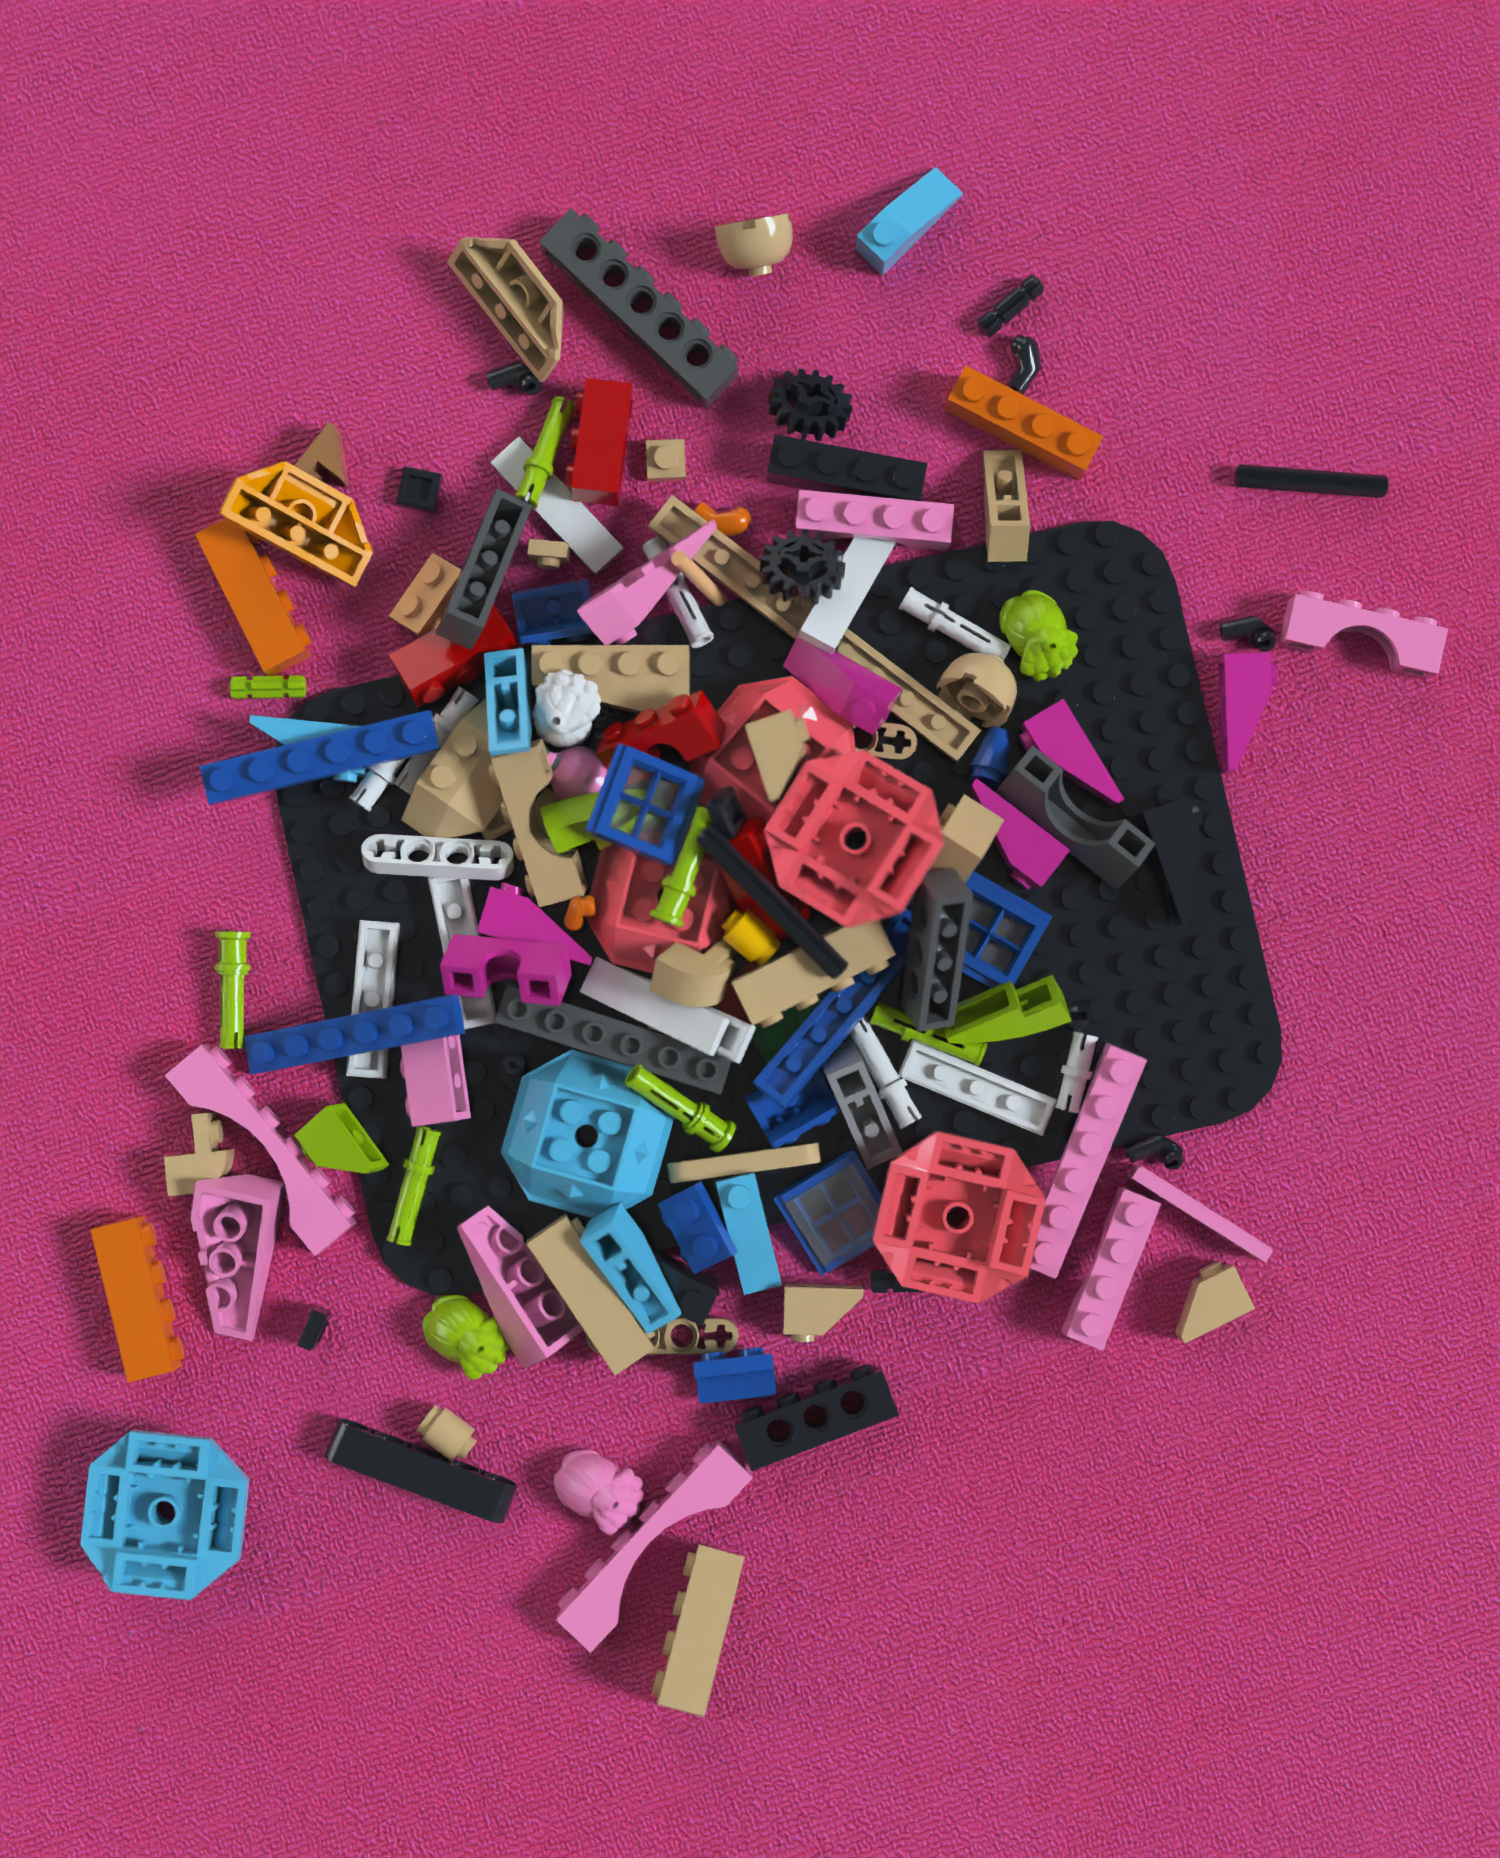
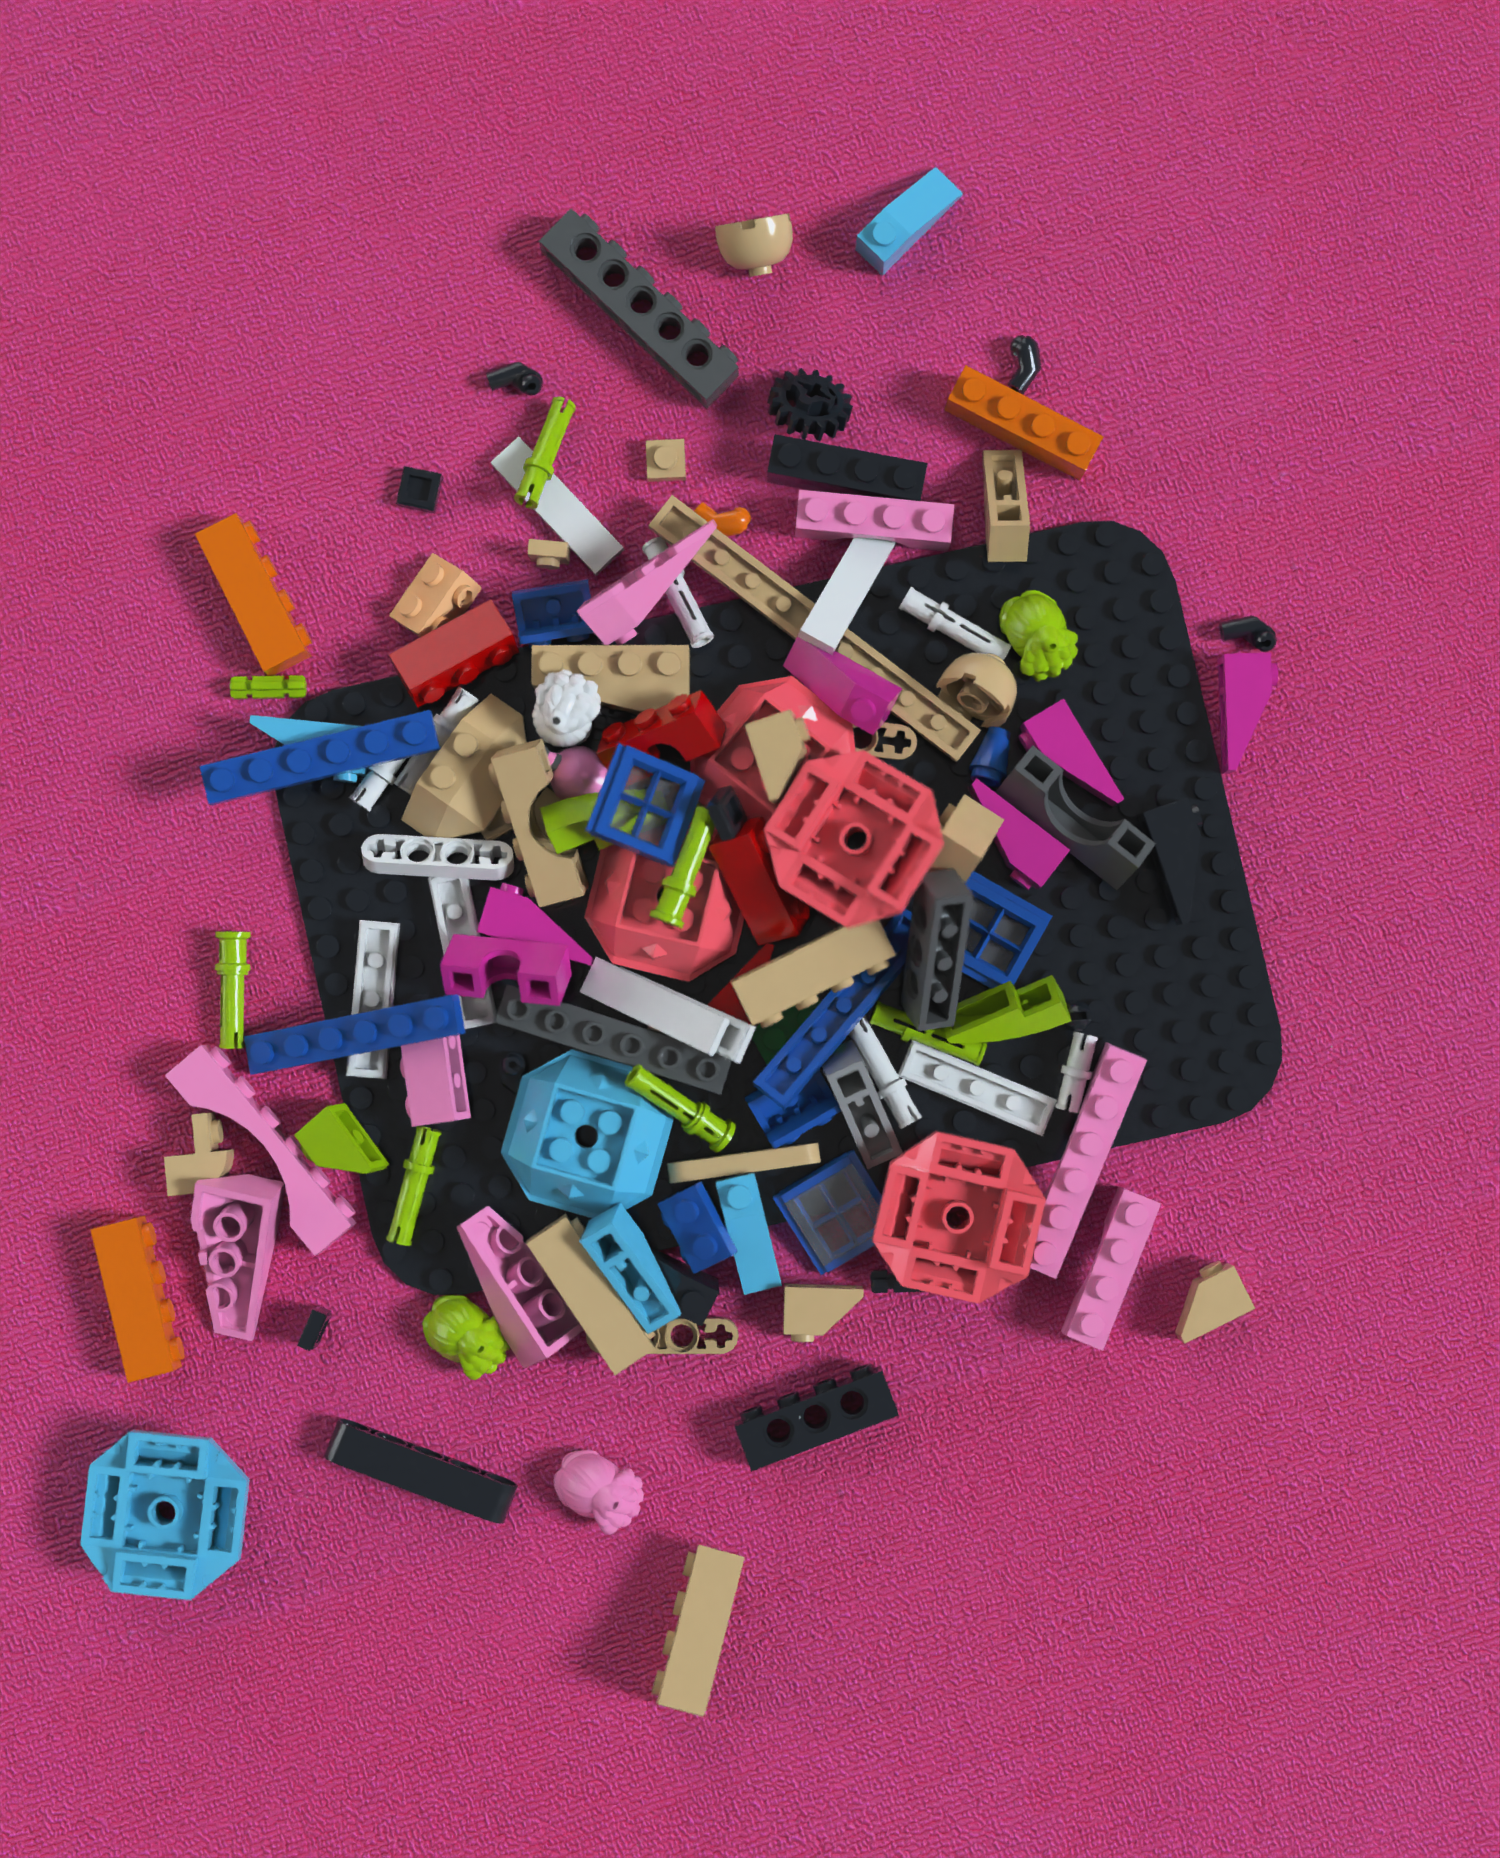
(301, 519): light orange wedge -> none
(325, 454): medium nougat slope -> none
(447, 1433): tan brick -> none
(484, 569): dark grey brick -> none
(508, 701): medium azure slope -> none
(513, 298): tan wedge -> none
(577, 909): orange arm -> none
(600, 441): red brick -> none
(692, 977): tan brick -> none
(699, 578): light nougat bar -> none
(708, 1485): bright pink arch -> none
(736, 1377): blue bracket -> none
(750, 936): yellow brick -> none
(772, 902): black axle -> none
(802, 567): black gear -> none
(1010, 305): black axle -> none
(1157, 1147): black arm -> none
(1200, 1213): bright pink tile -> none
(1311, 481): black axle -> none
(1410, 645): bright pink arch -> none

